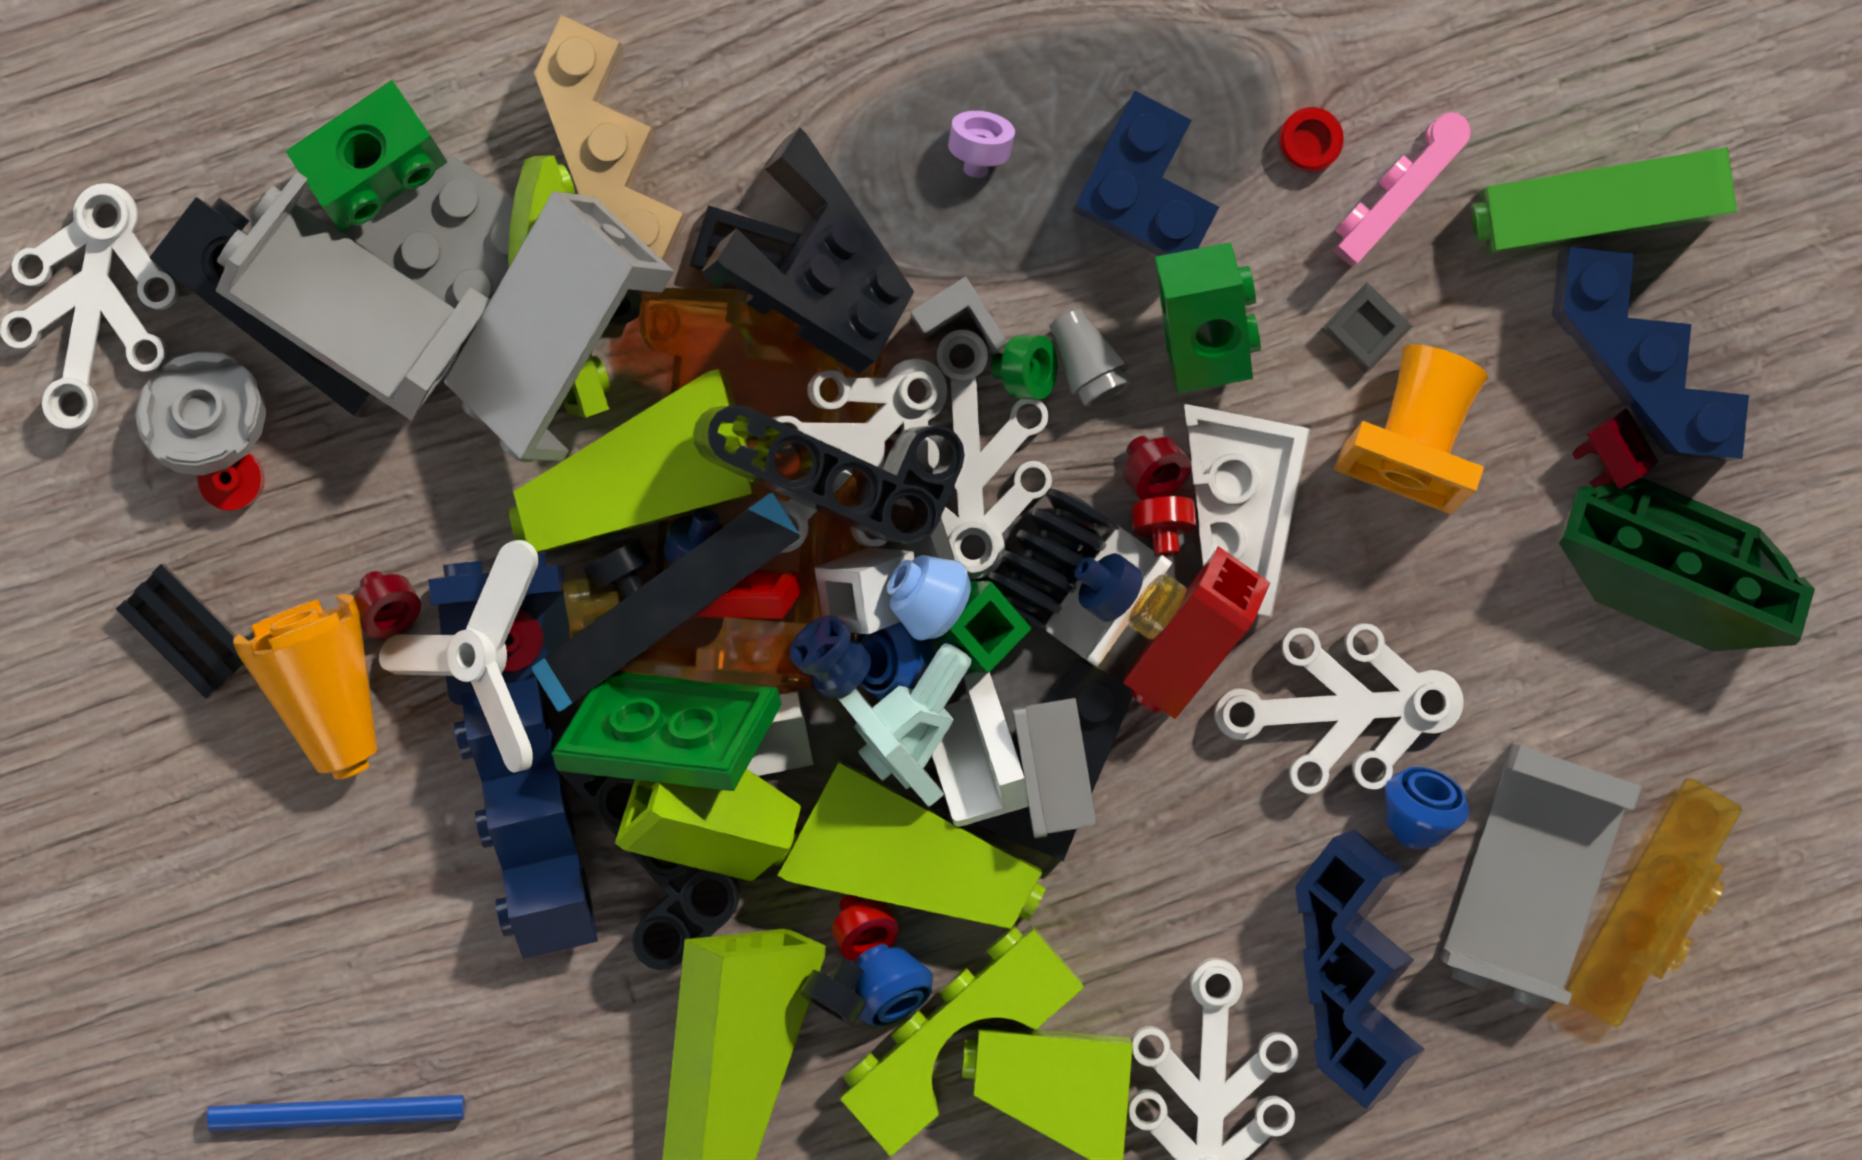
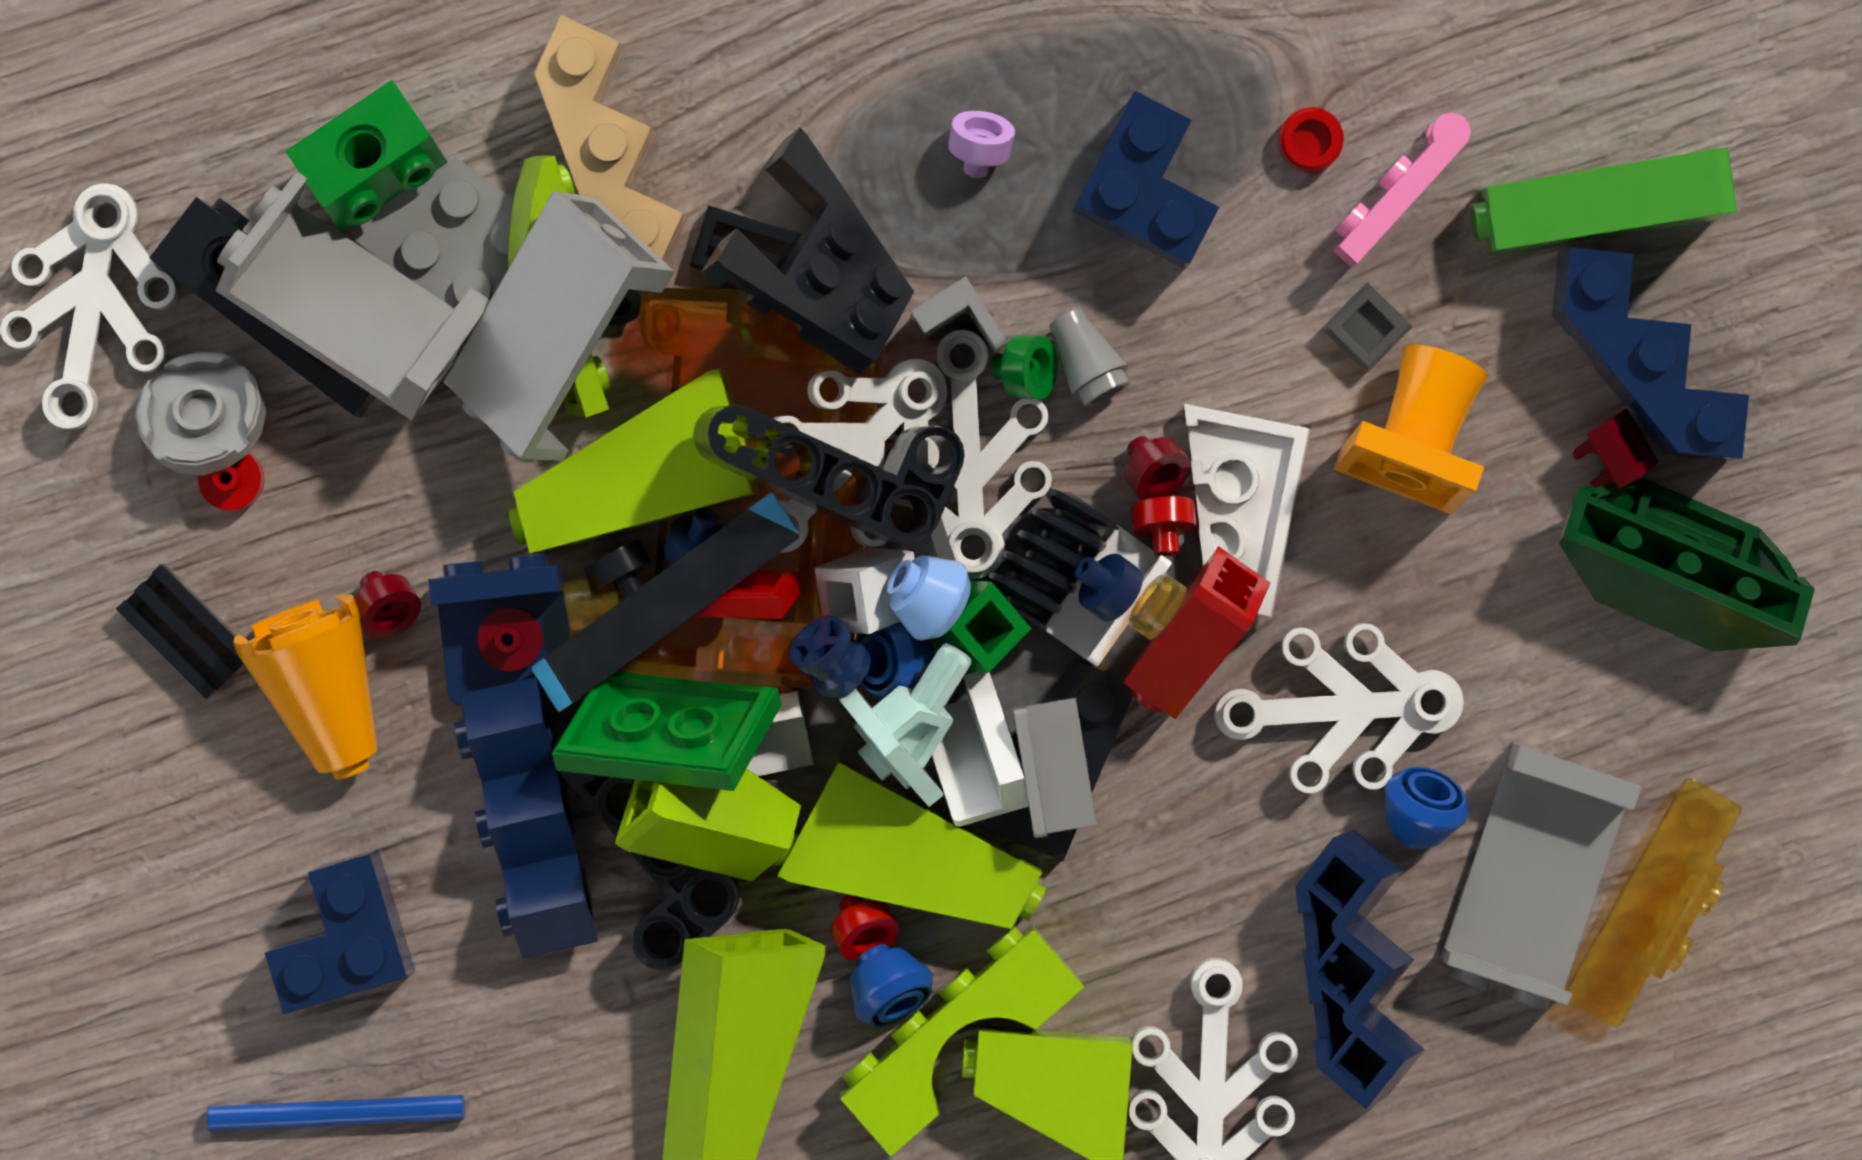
(360, 940): none -> dark blue brick
(479, 651): white piece -> none
(836, 992): black tile -> none
(1206, 317): green brick -> none

